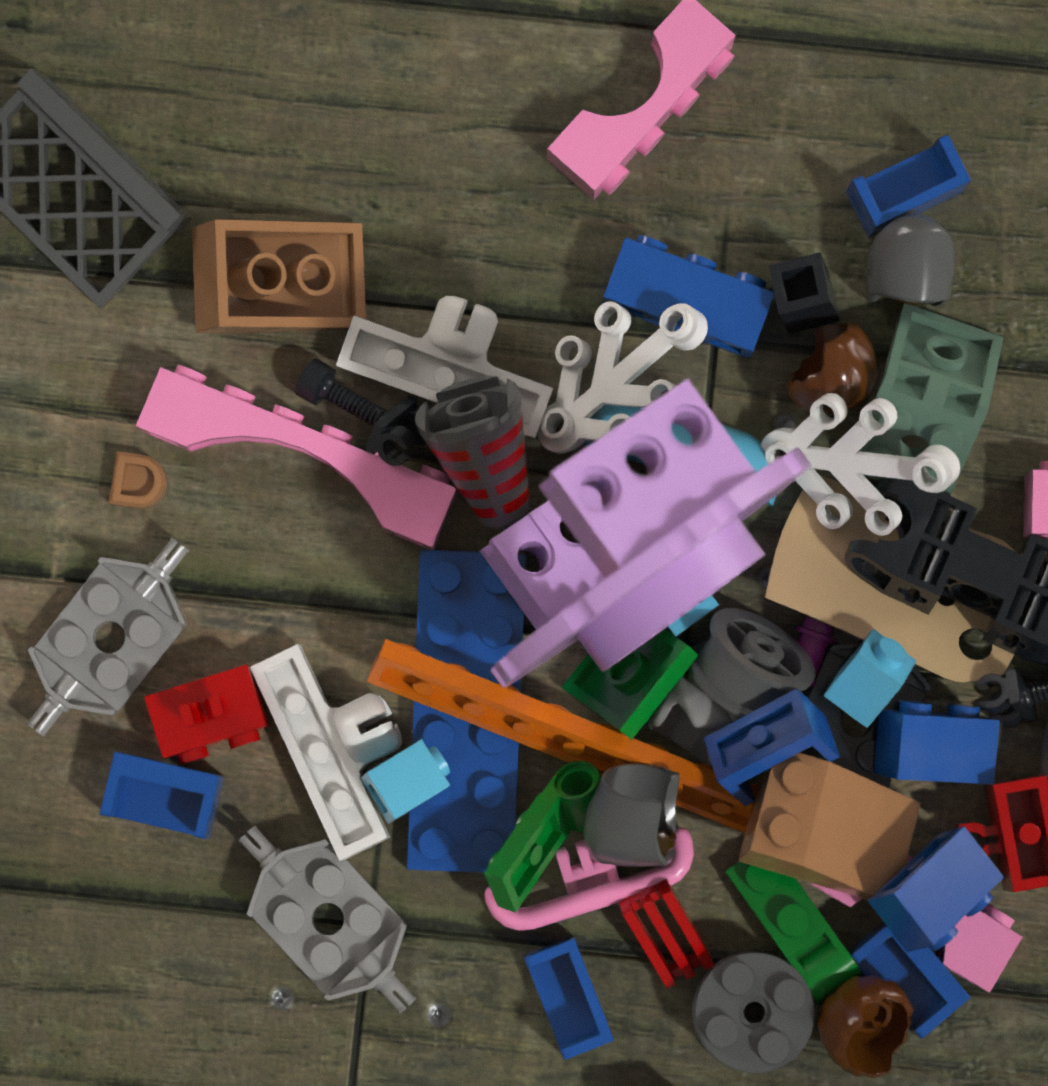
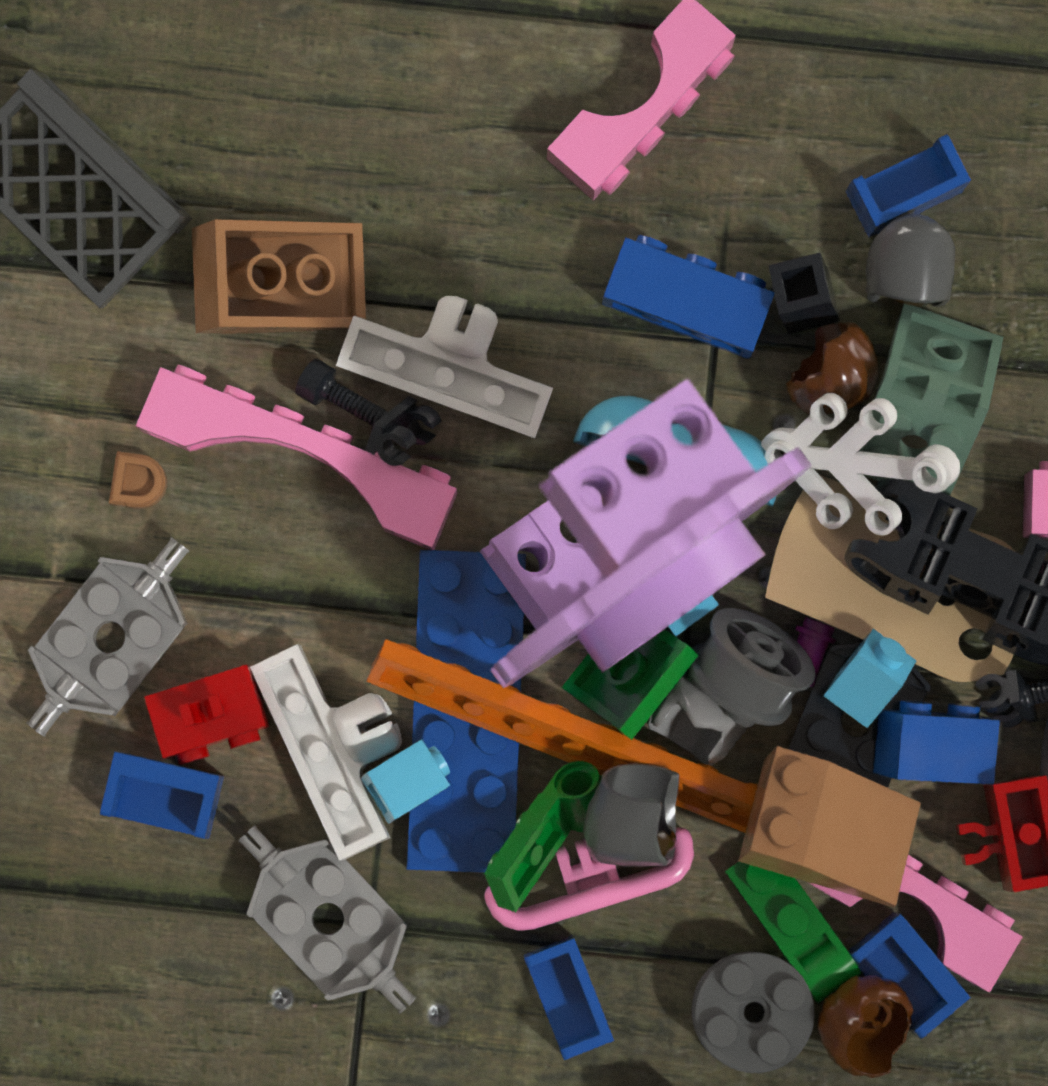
(481, 446): dark grey cone -> none
(610, 379): white plant -> none
(683, 964): red tile -> none
(766, 740): blue panel -> none
(937, 890): blue brick -> none

